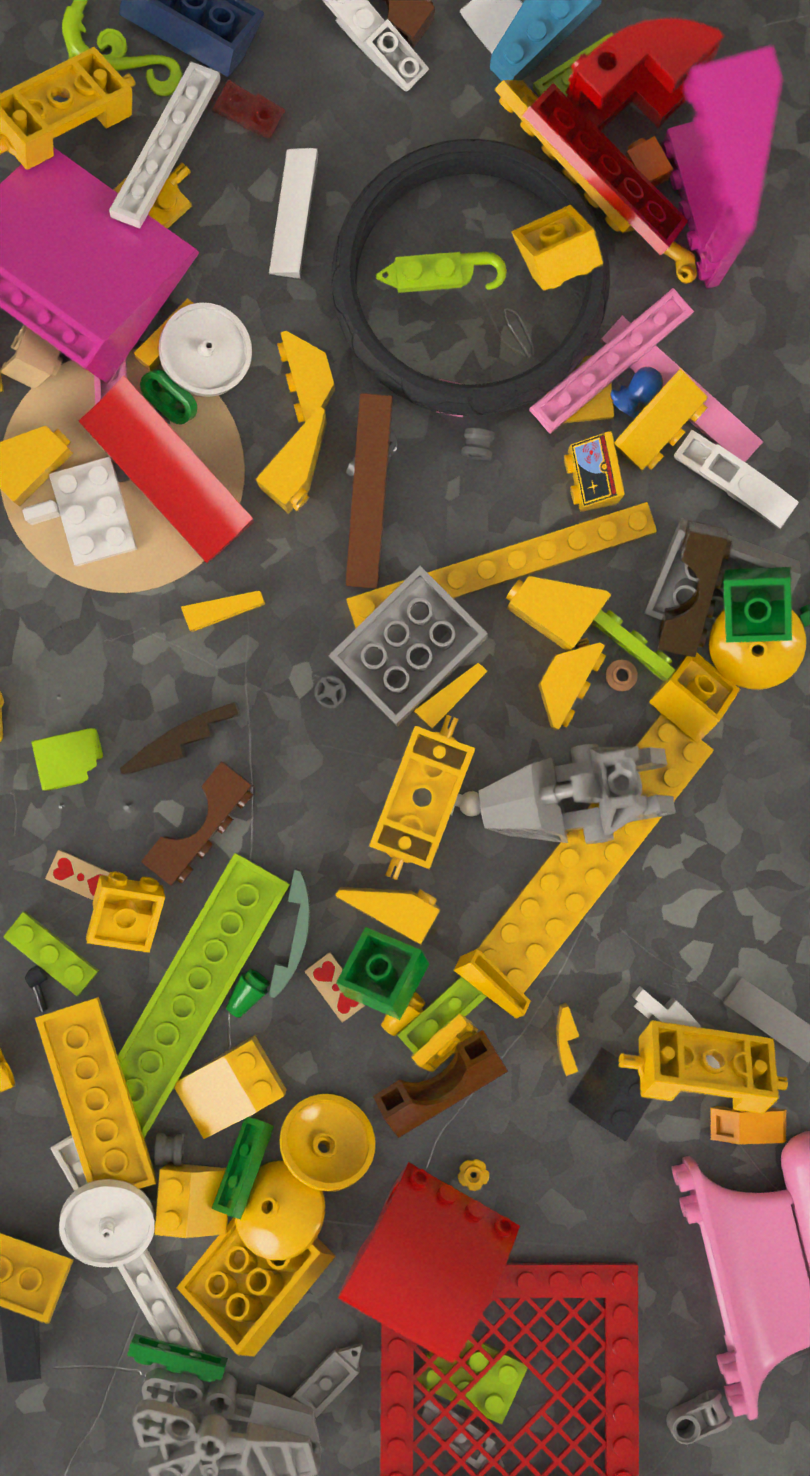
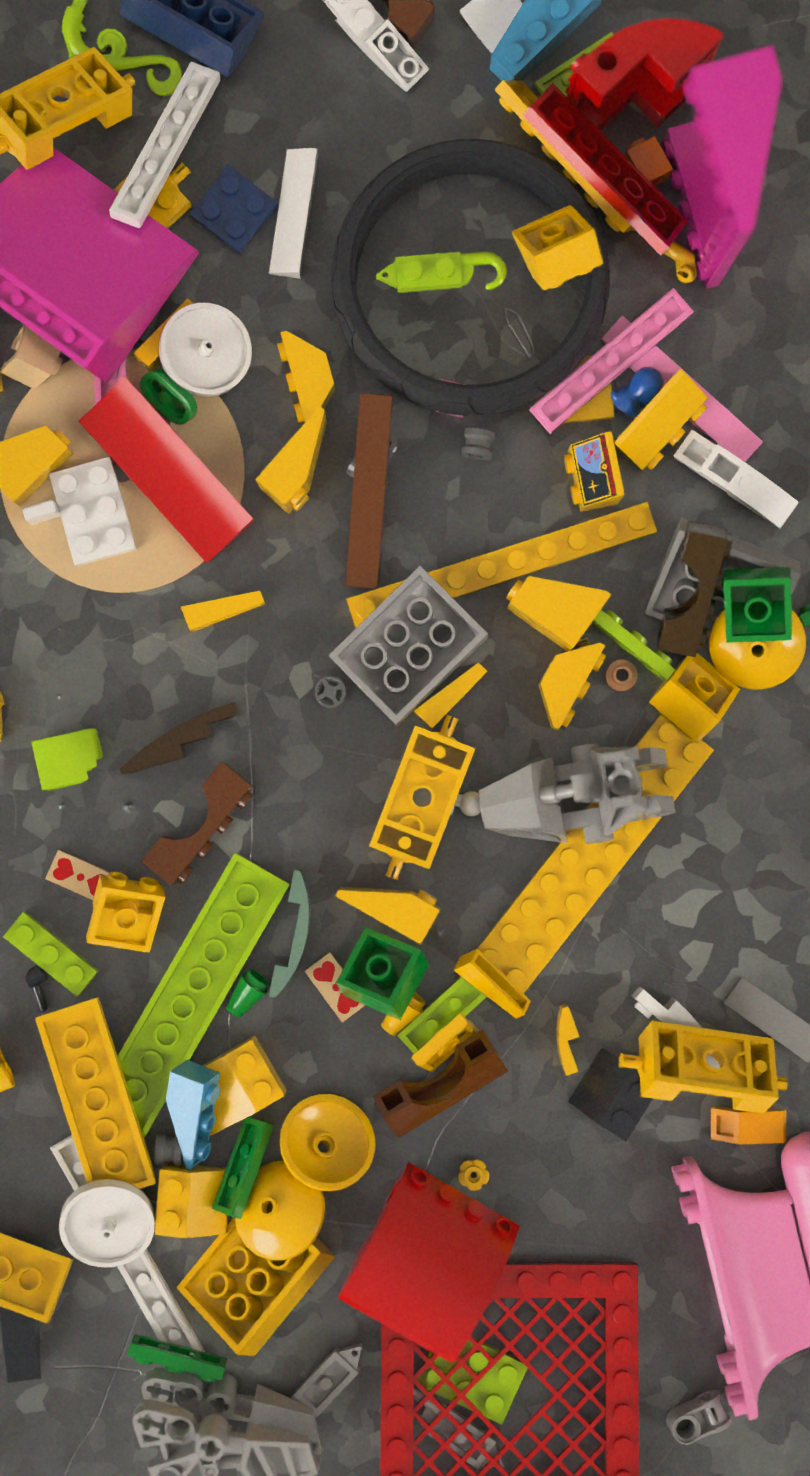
(191, 1106): none -> slope
(234, 209): none -> dark blue plate
(248, 110): clear red slope -> none

